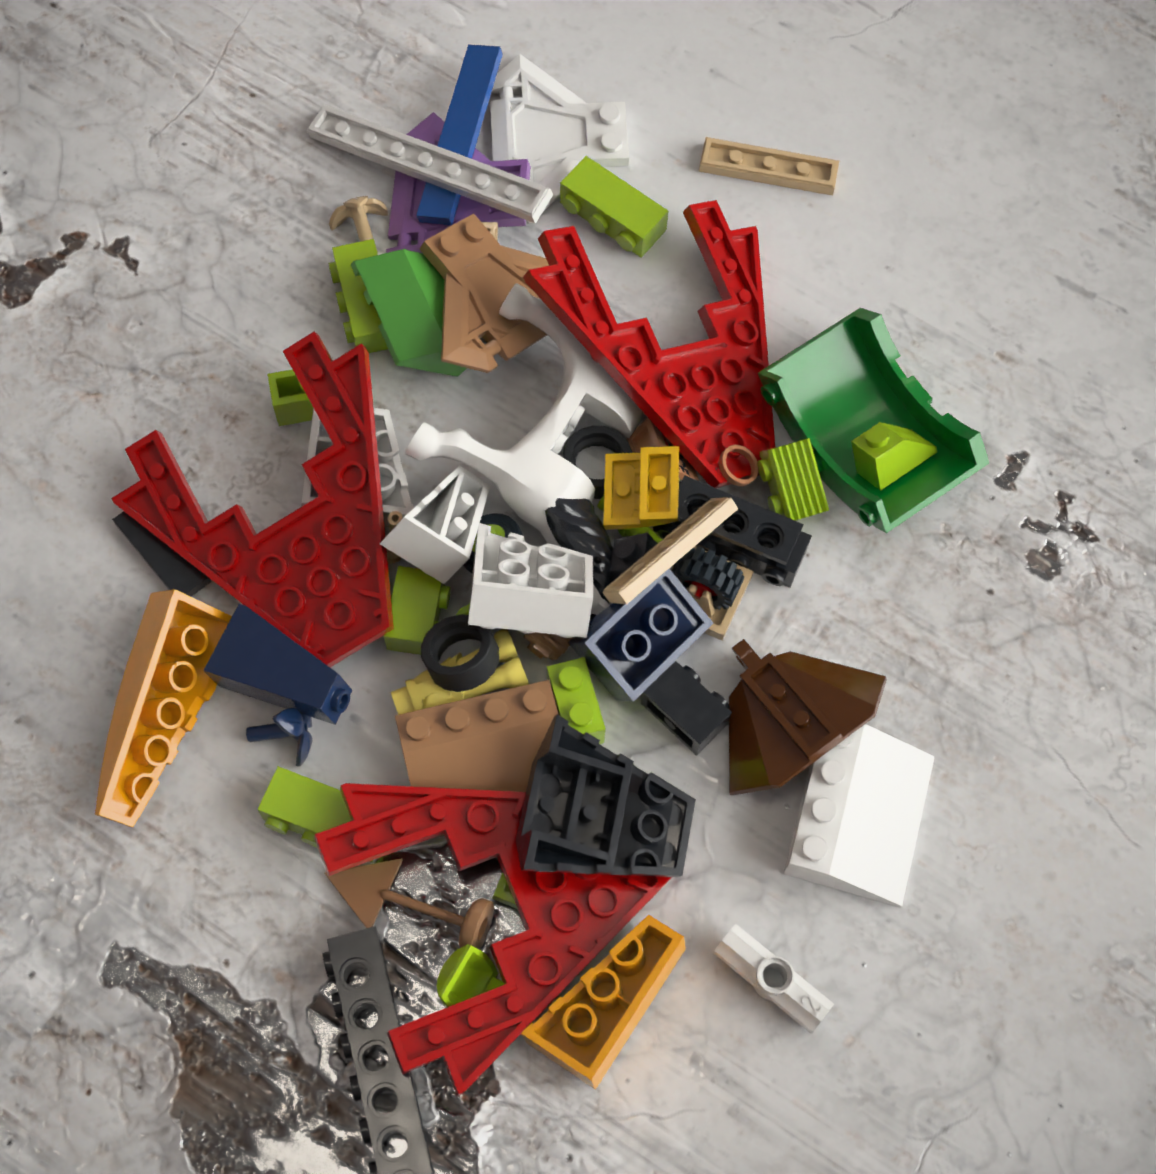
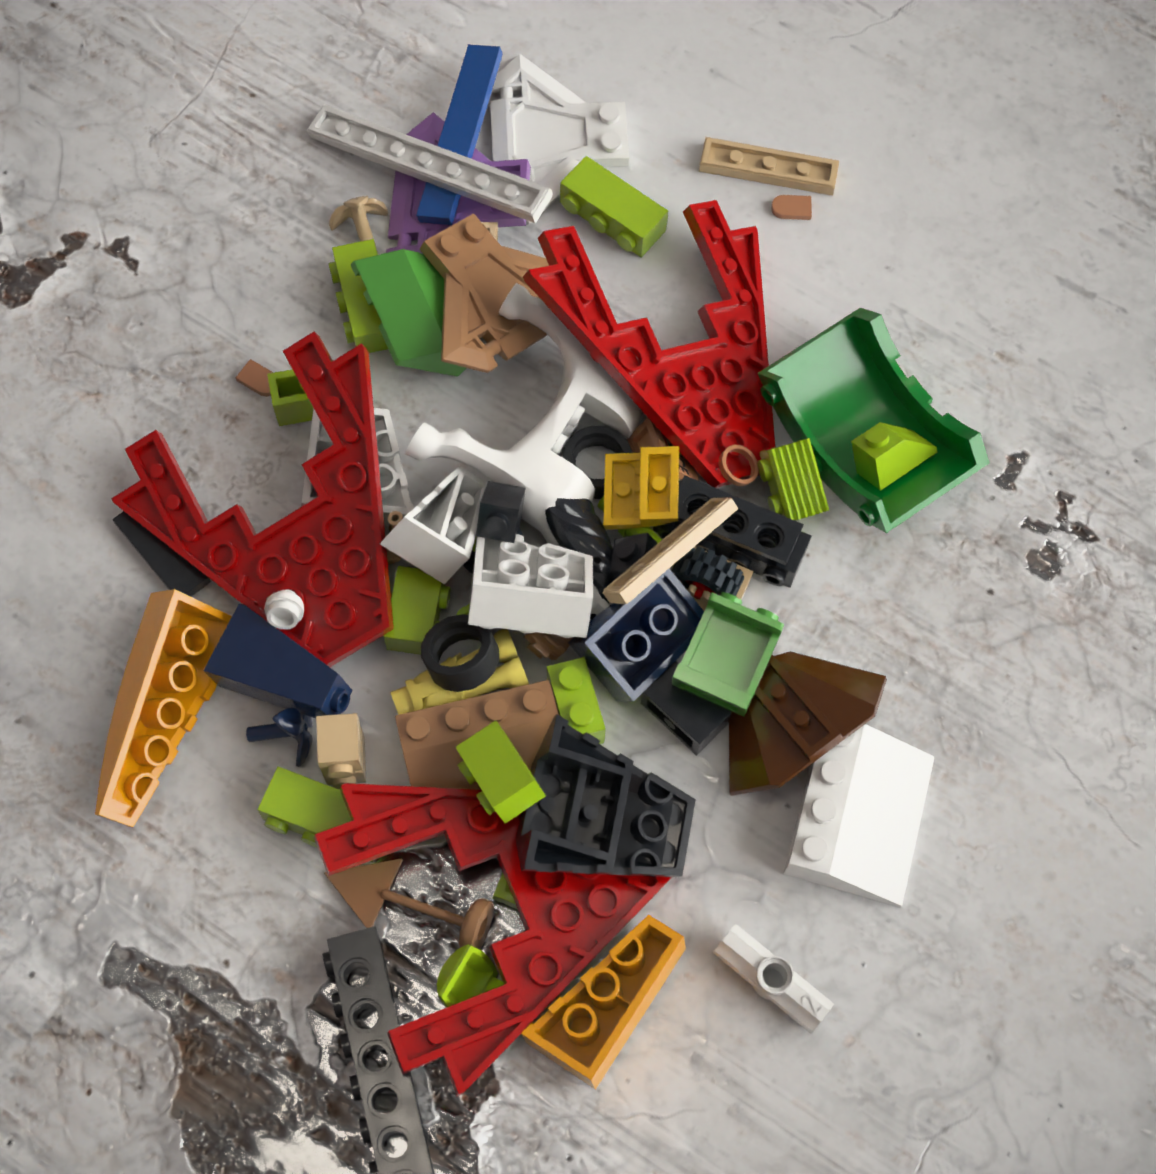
(255, 378): none -> nougat piece
(284, 609): none -> white plate
(341, 749): none -> tan piece
(499, 771): none -> lime brick
(500, 512): none -> black brick
(728, 653): none -> bright green panel
(792, 207): none -> nougat piece

